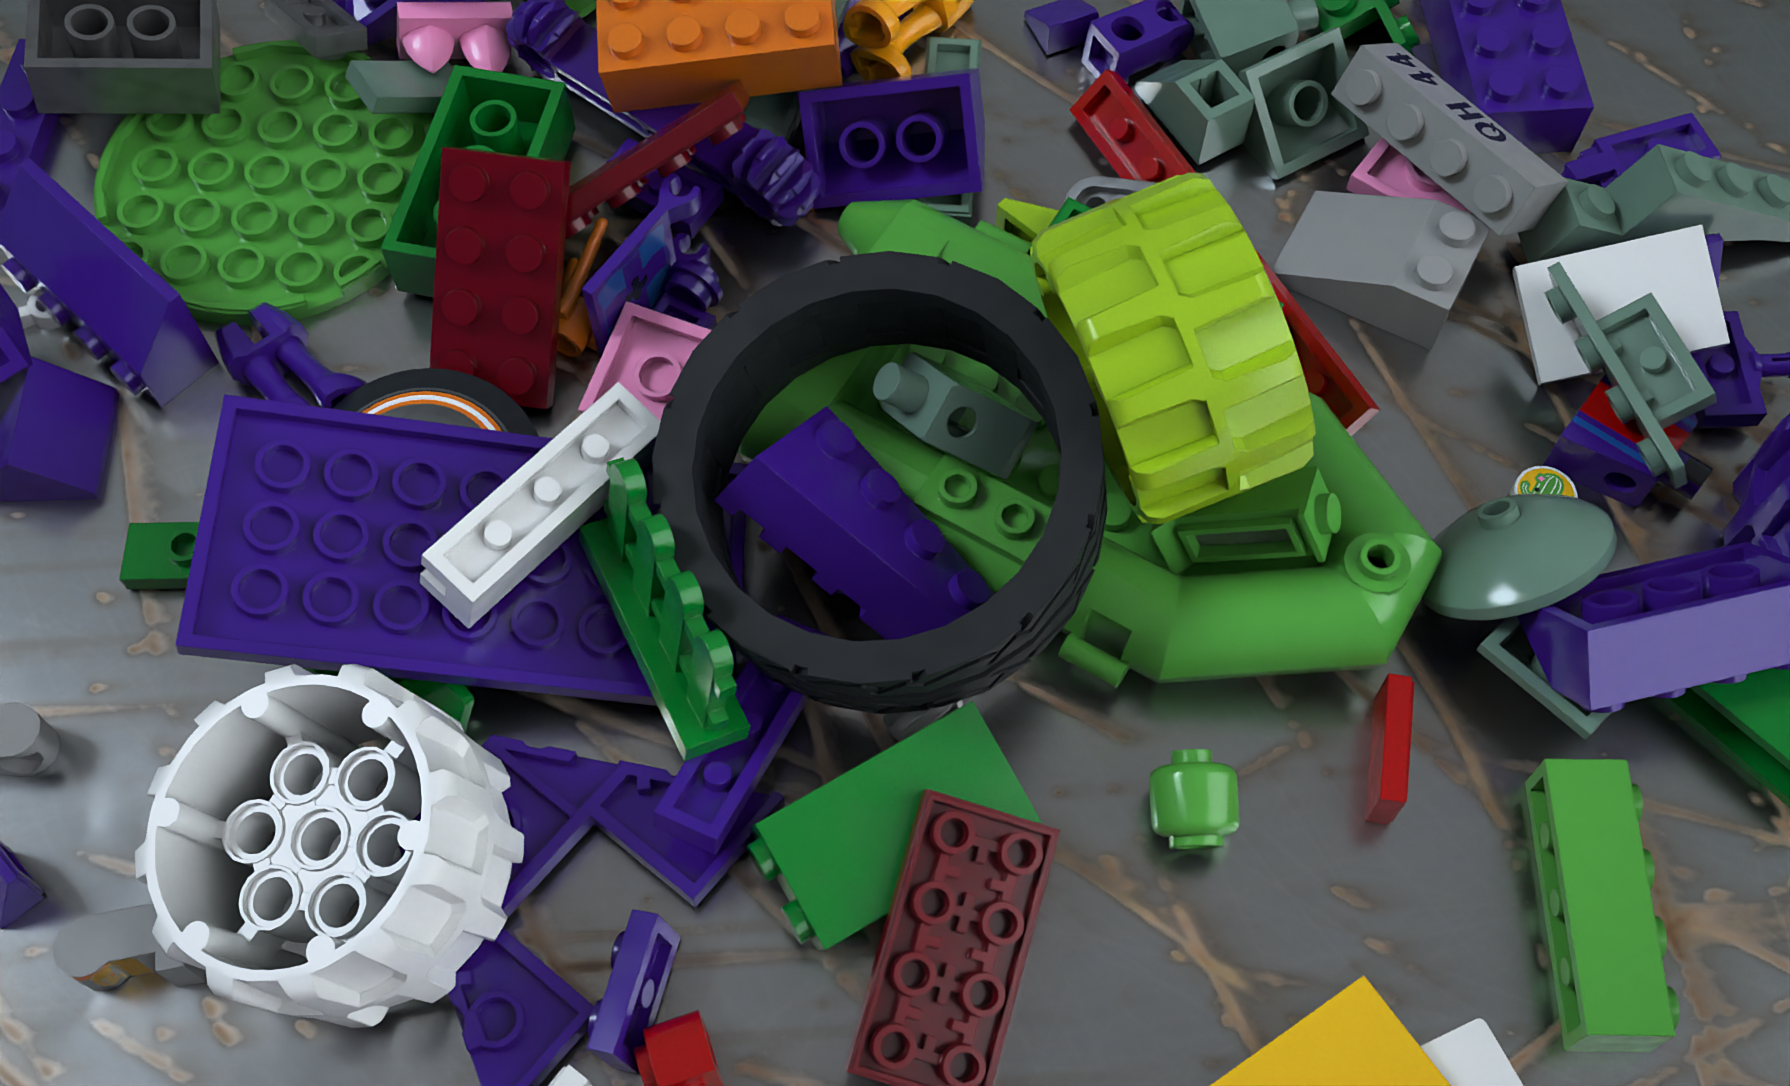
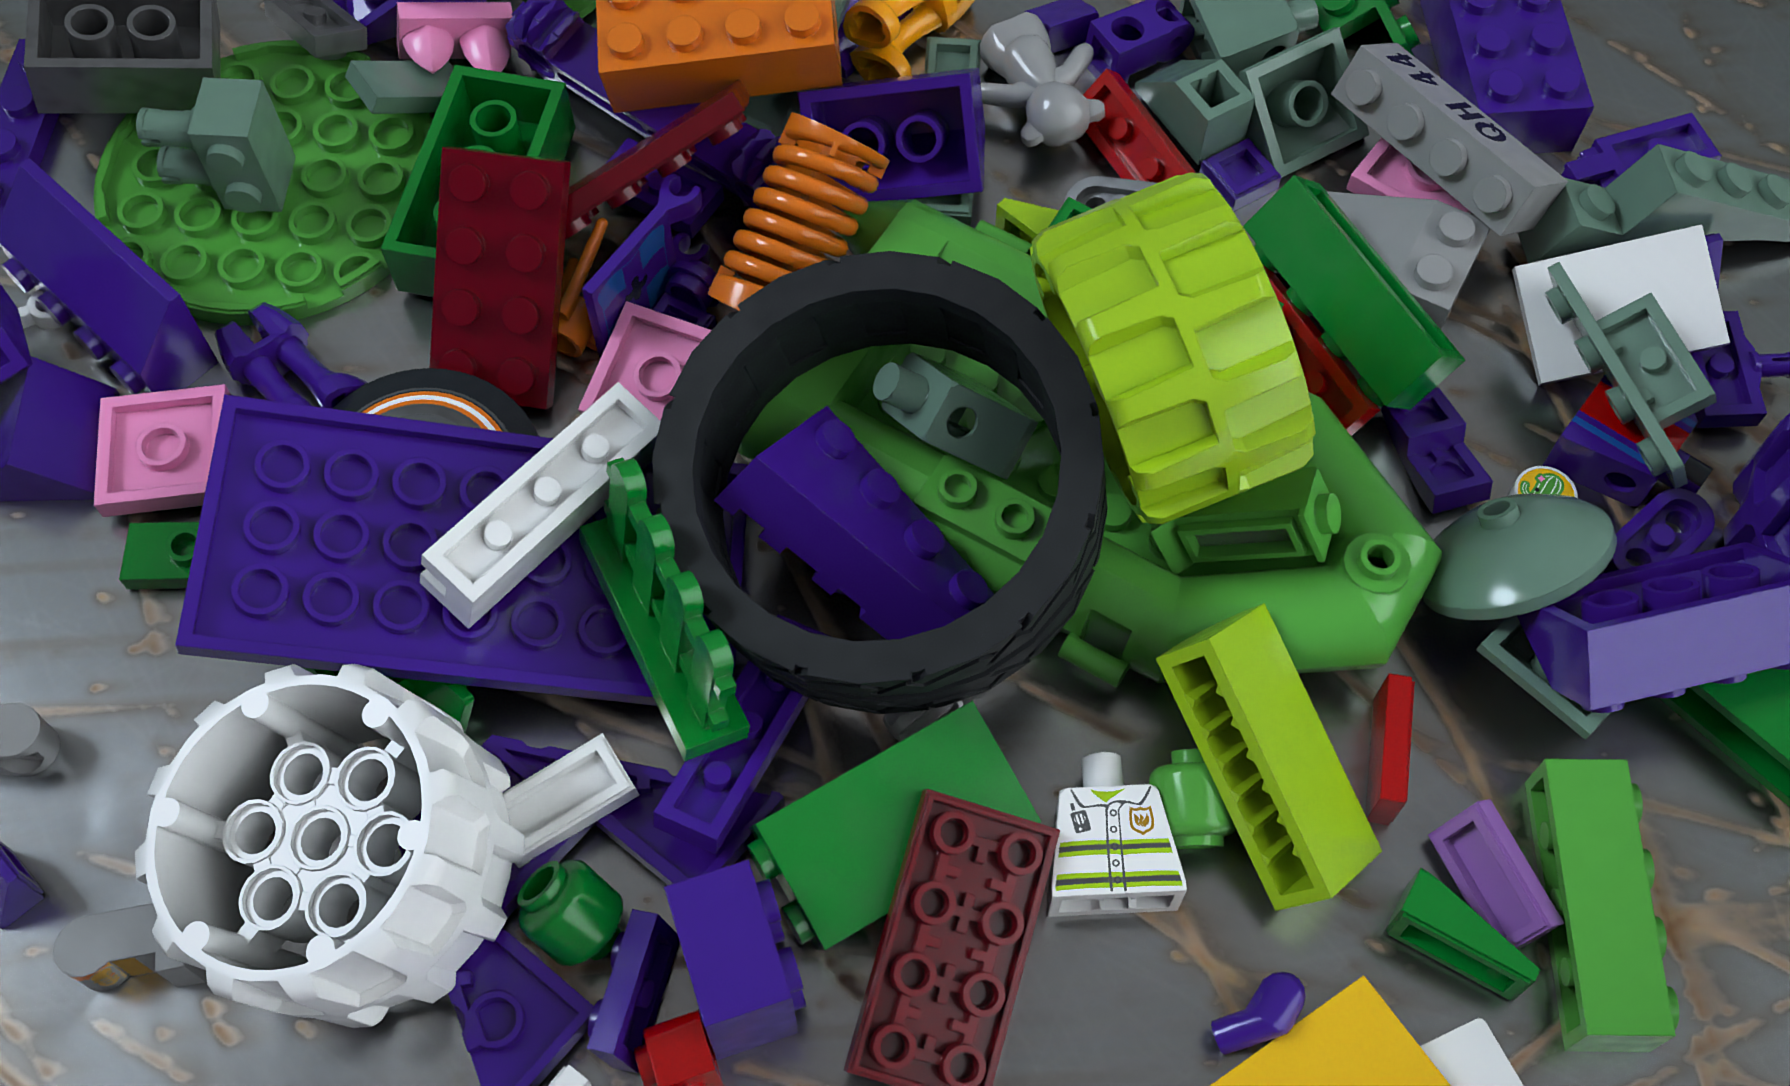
(156, 449): none -> bright pink plate
(233, 142): none -> sand green brick
(568, 796): none -> white tile
(570, 912): none -> green head
(729, 946): none -> dark purple brick
(799, 208): none -> orange piece
(1023, 56): none -> light grey piece
(1112, 847): none -> white torso
(1241, 174): none -> dark purple tile
(1266, 1017): none -> dark purple arm
(1270, 758): none -> lime brick
(1351, 295): none -> green brick
(1435, 454): none -> dark purple slope
(1453, 934): none -> green slope
(1495, 874): none -> medium lavender tile
(1651, 540): none -> dark purple plate

